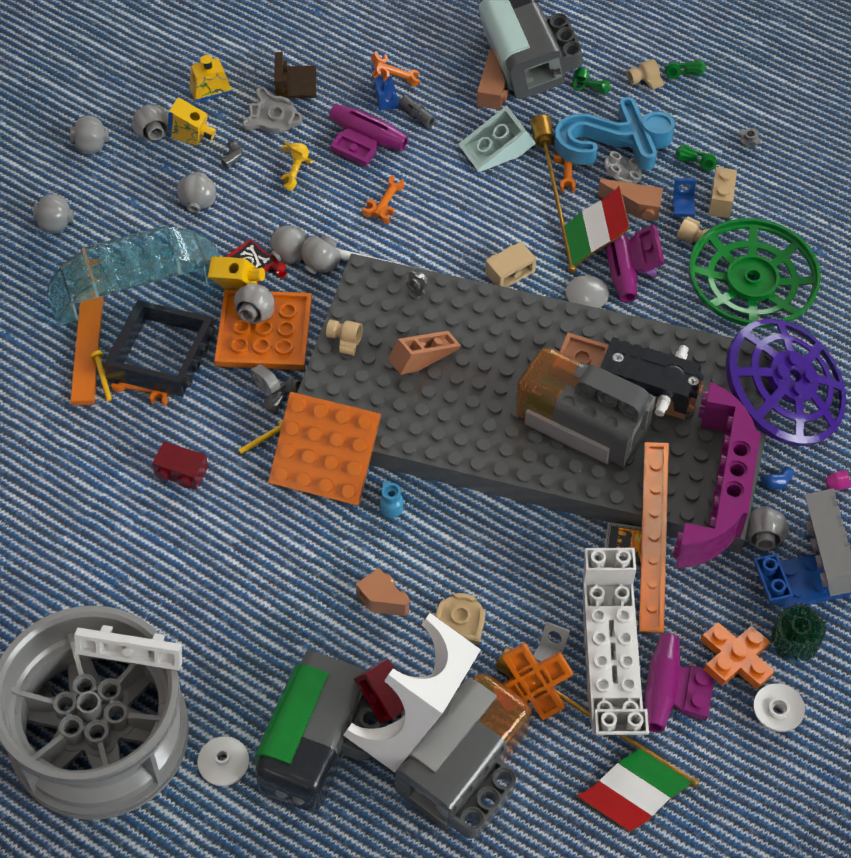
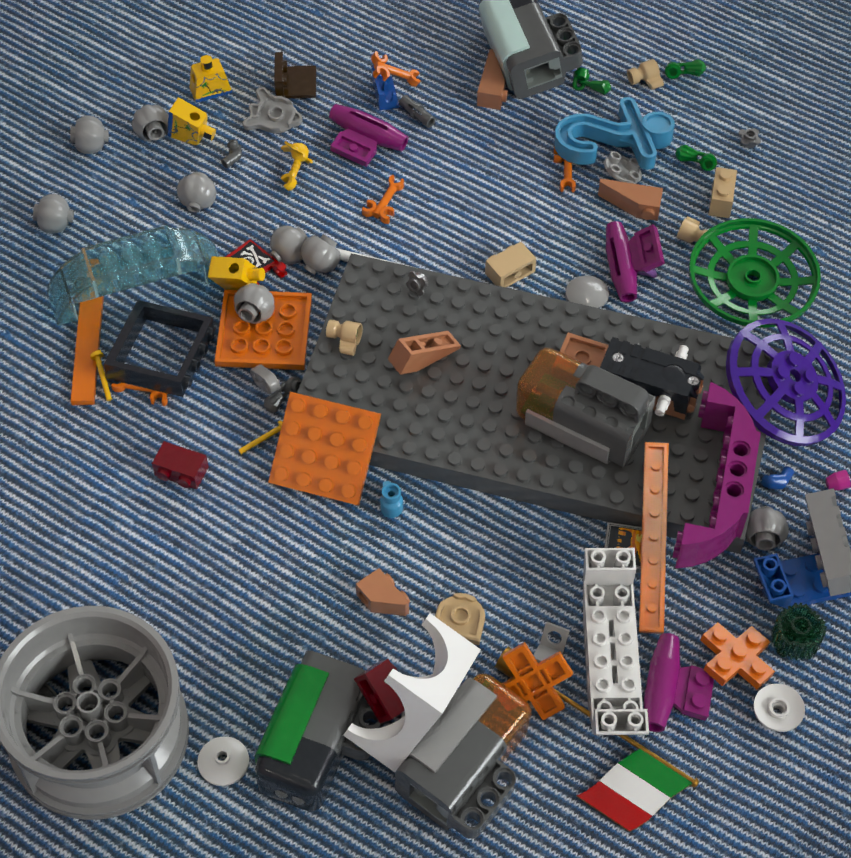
(128, 648): white hinge -> none
(497, 141): light aqua slope -> none
(593, 226): flag -> none
(684, 199): blue bracket -> none

